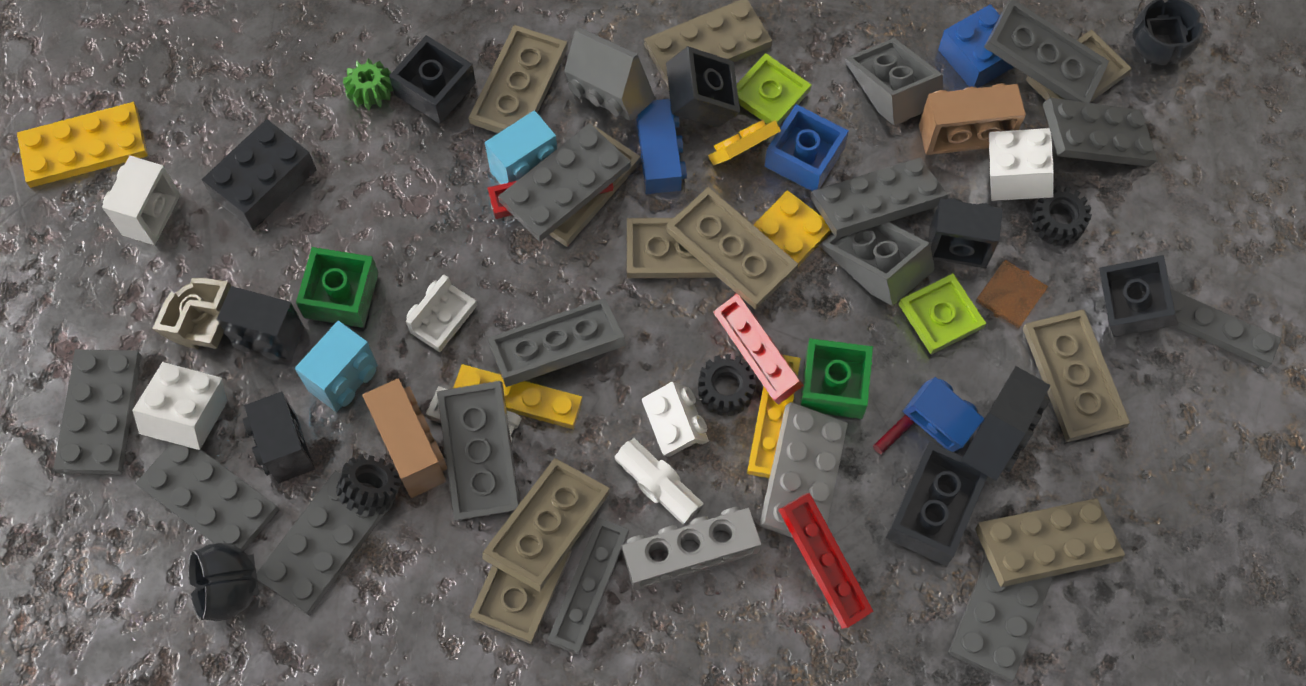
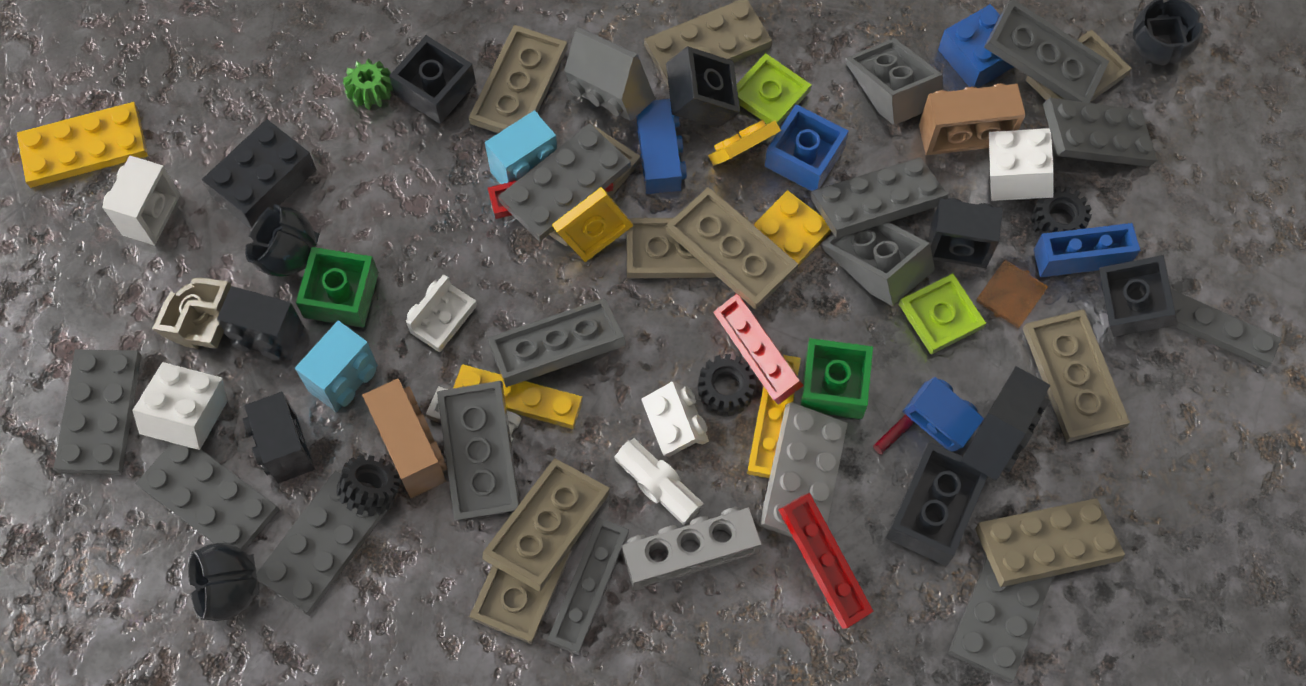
(281, 242): none -> black piece
(592, 224): none -> yellow plate
(1085, 249): none -> blue brick

